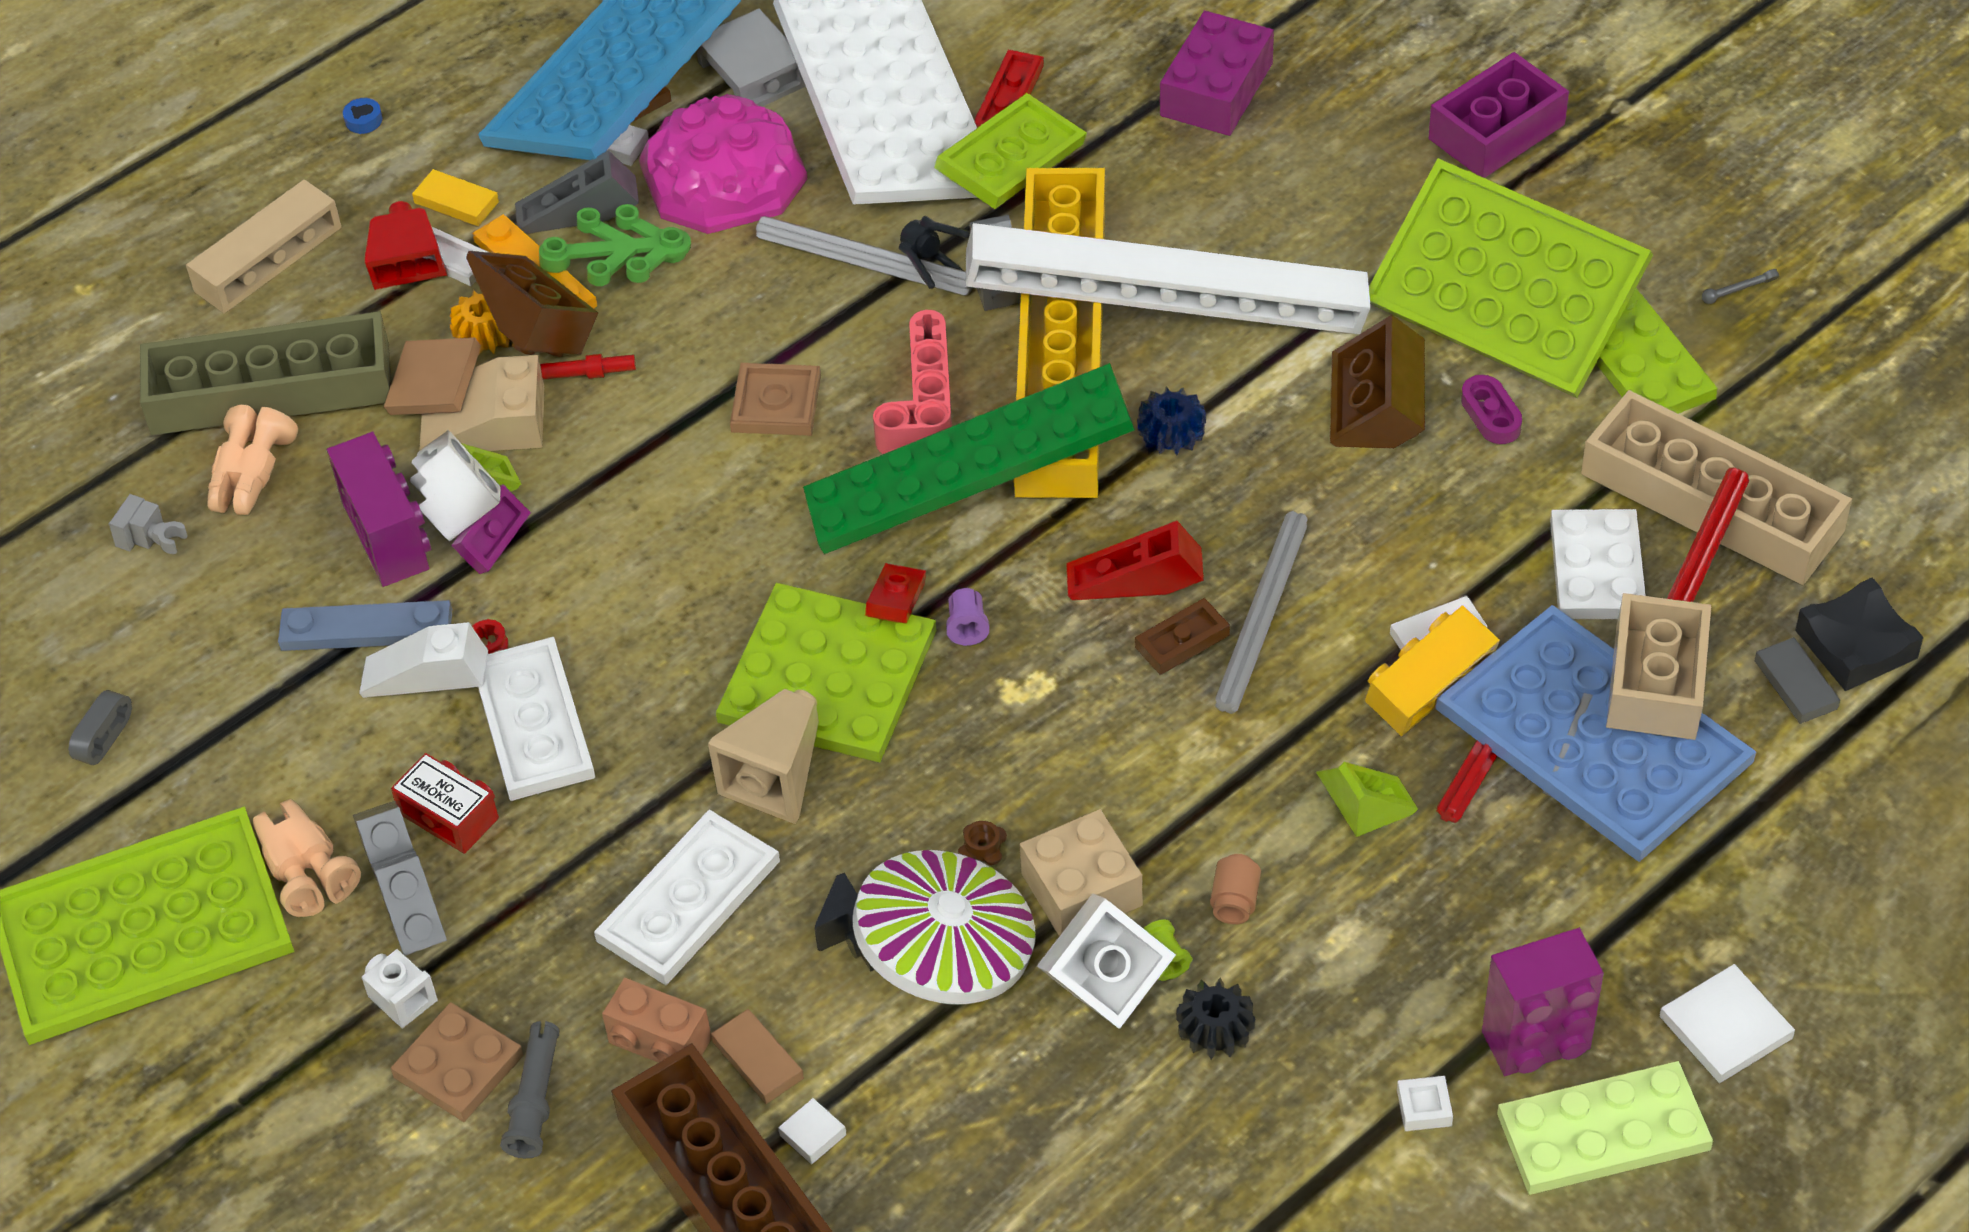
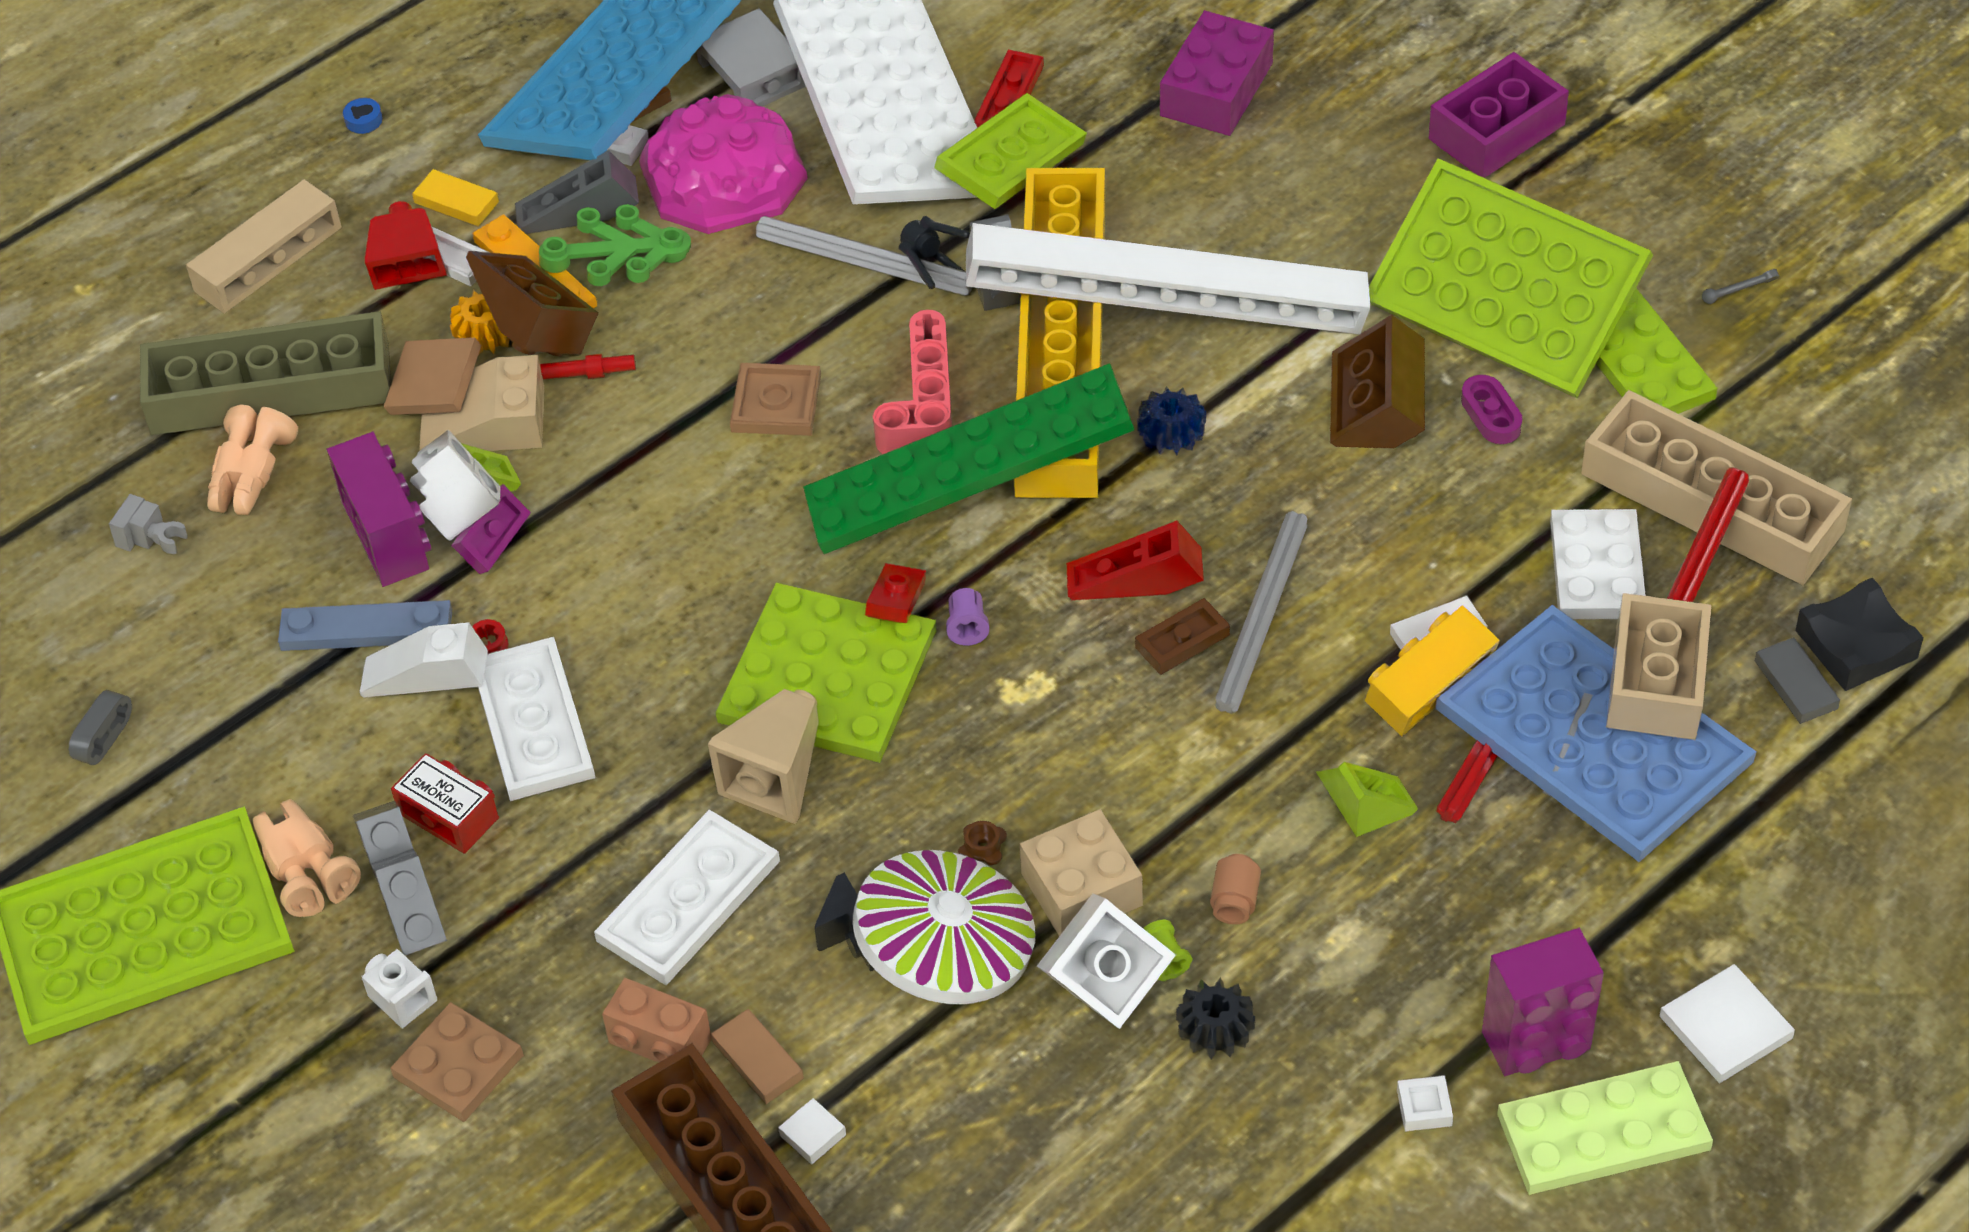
(529, 1107): dark grey pin -> none

